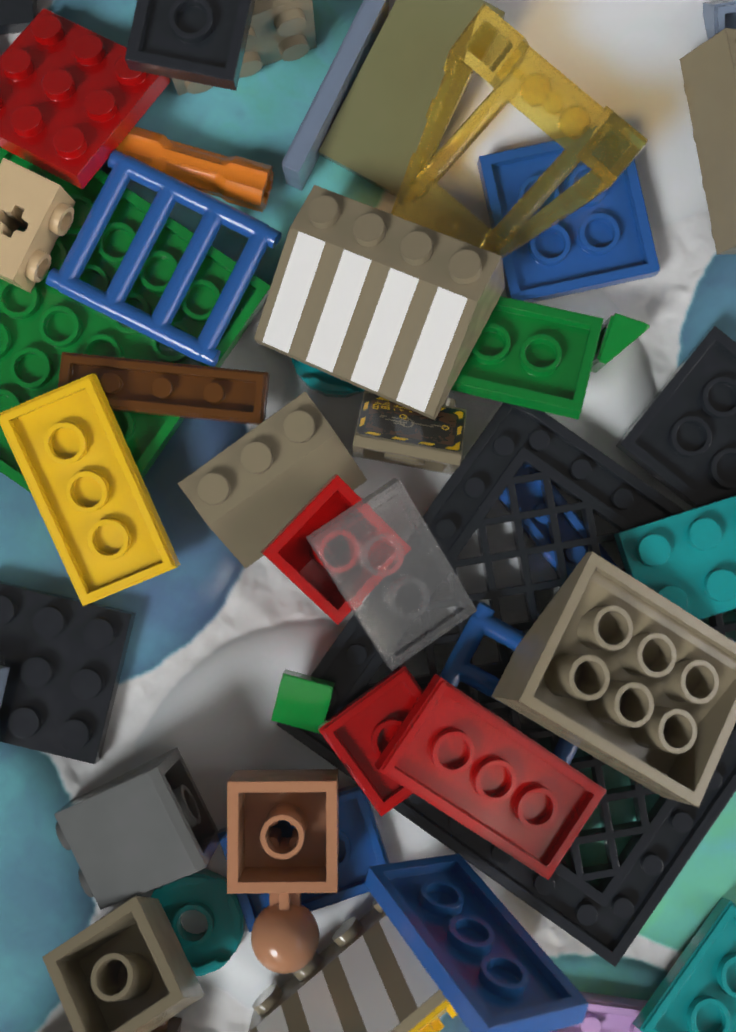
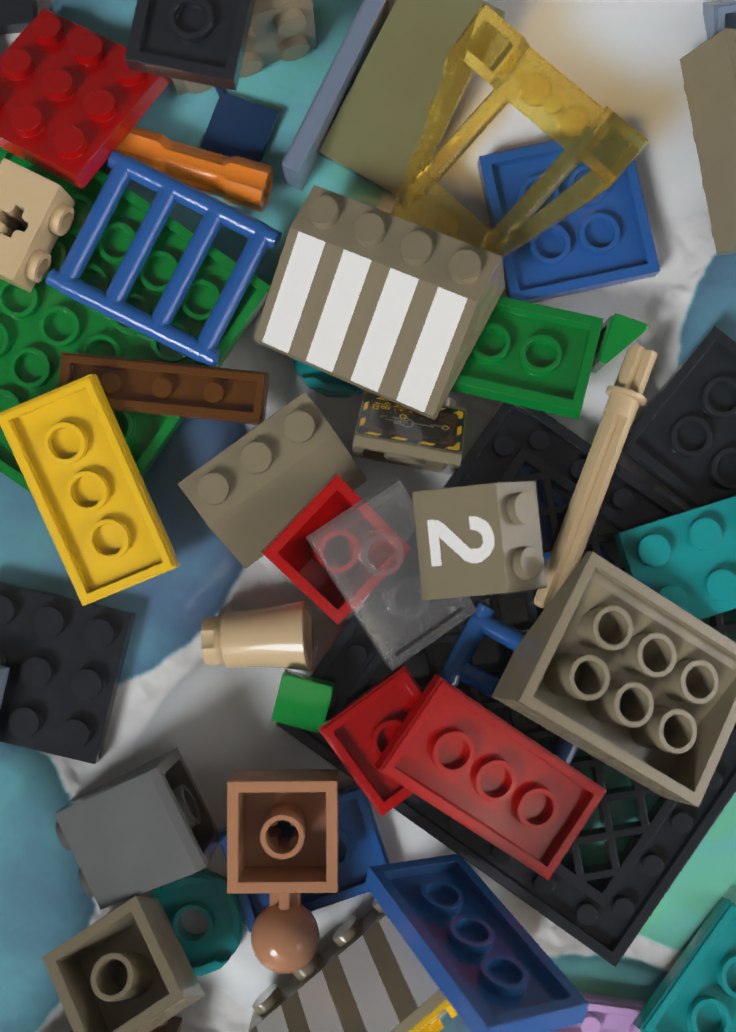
(239, 127): none -> dark blue piece
(260, 637): none -> tan plant
(479, 540): none -> dark tan slope
(598, 469): none -> tan axle

